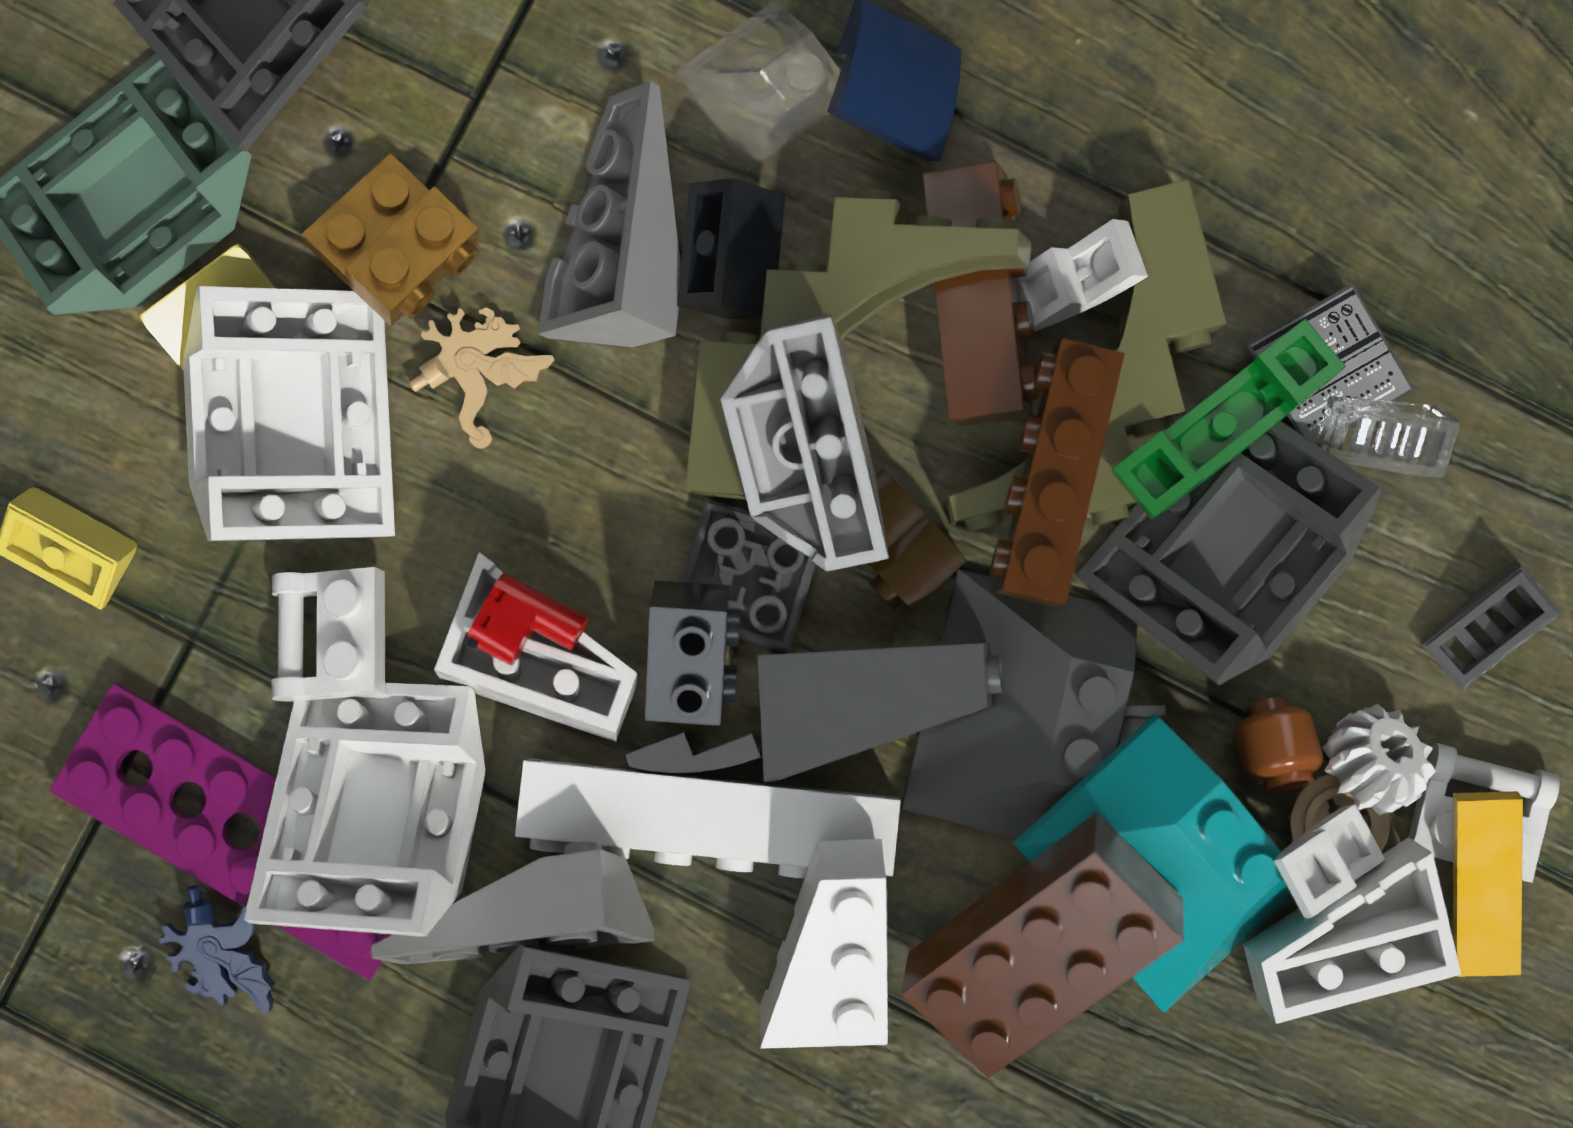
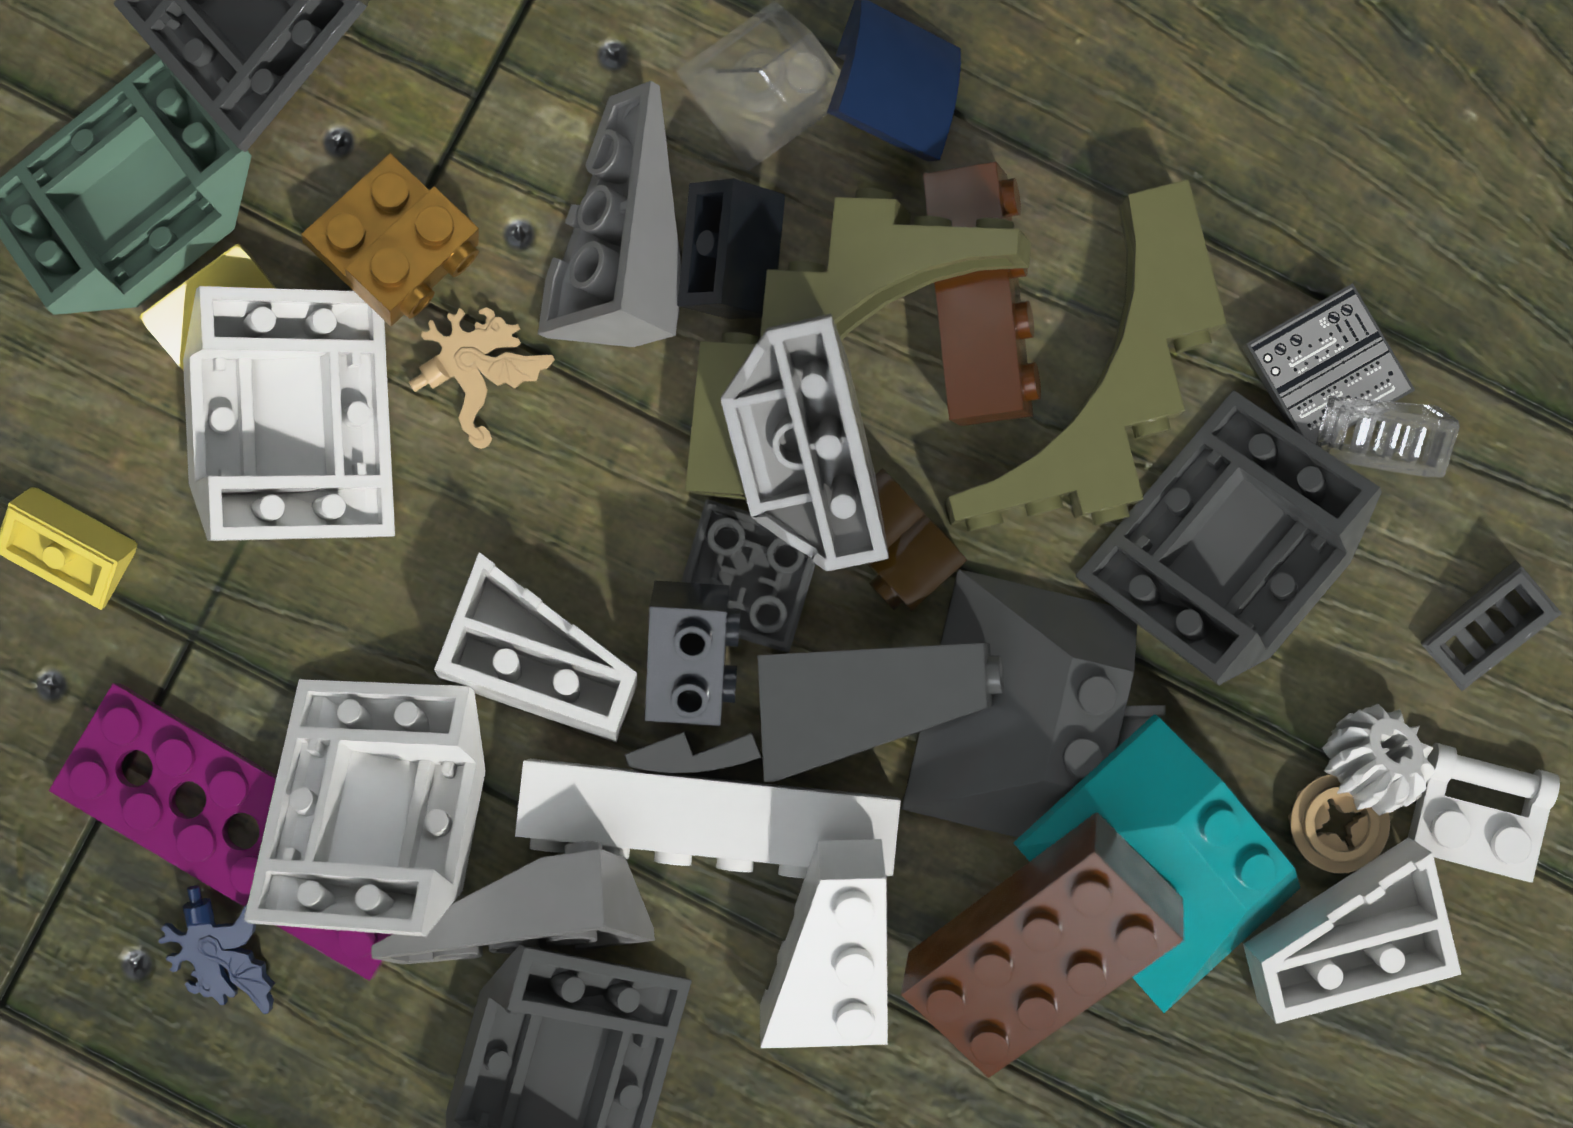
(347, 634): white plate -> none
(514, 613): red piece -> none
(1059, 472): reddish brown brick -> none
(1080, 277): white slope -> none
(1228, 420): green slope -> none
(1278, 746): dark orange head -> none
(1328, 860): white slope -> none
(1487, 882): yellow tile -> none

